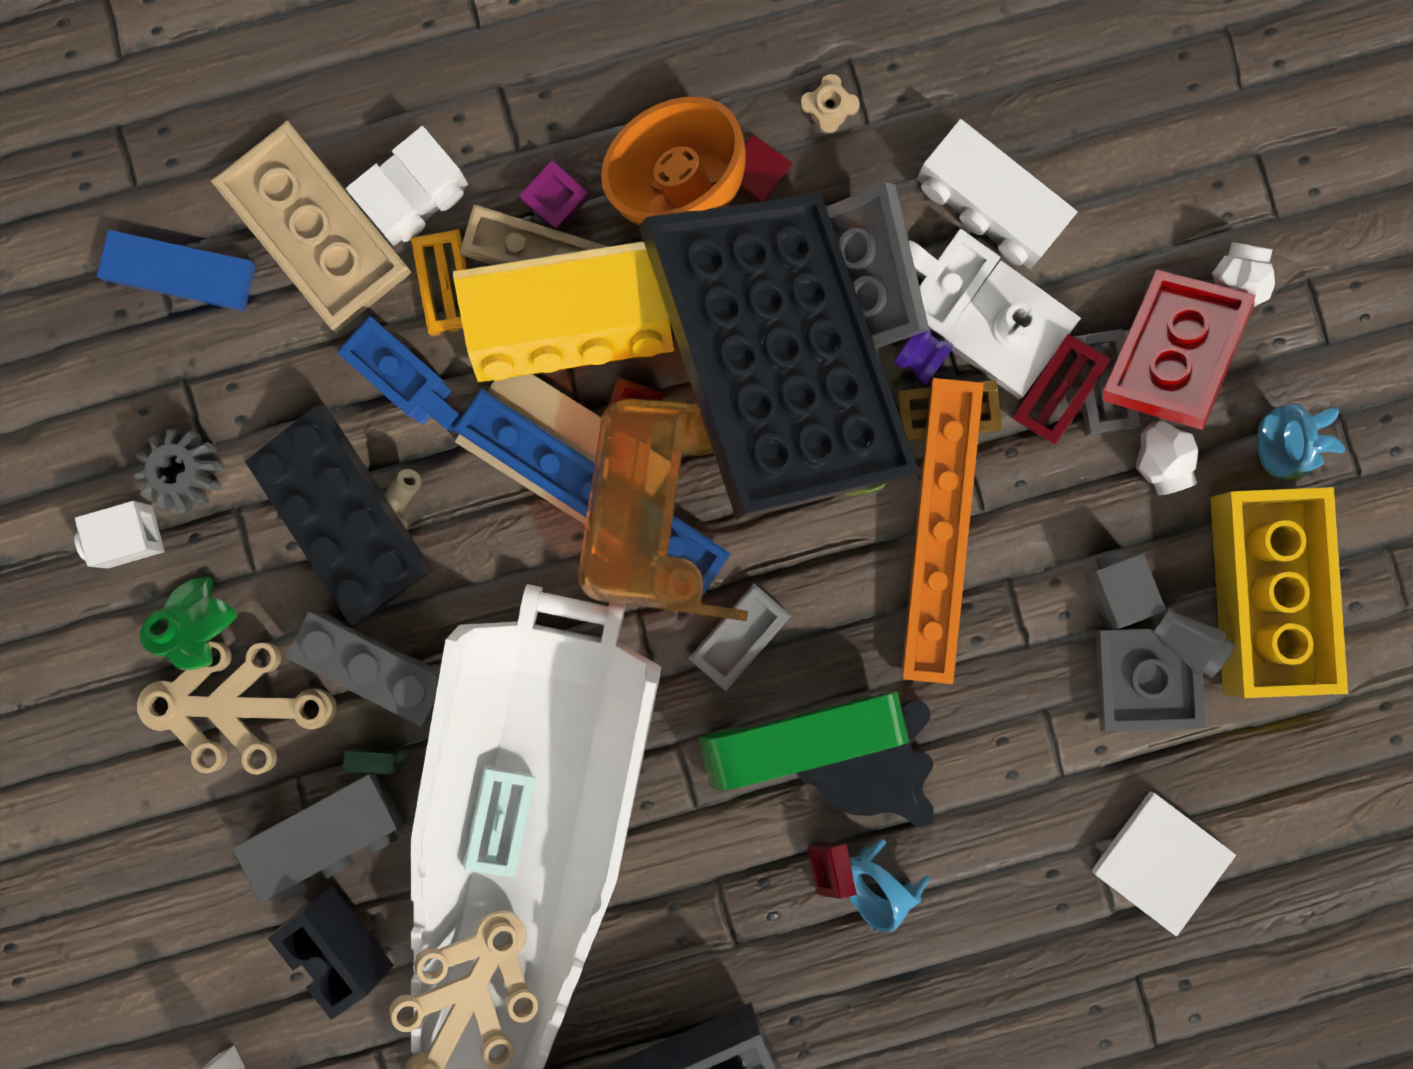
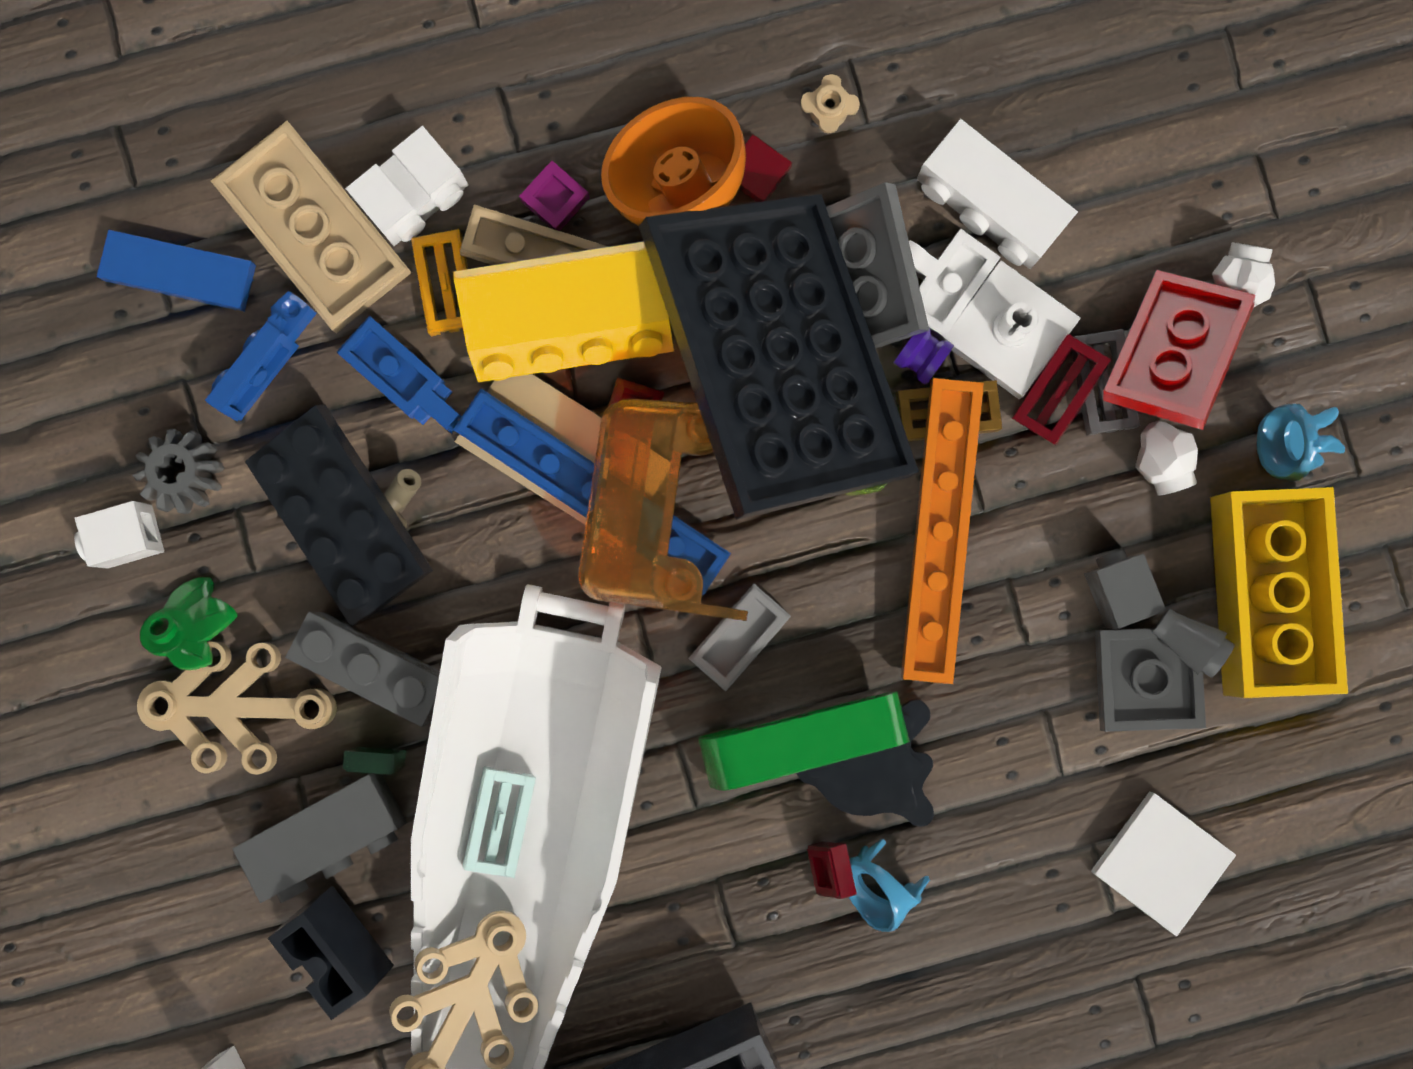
(262, 358): none -> blue hinge

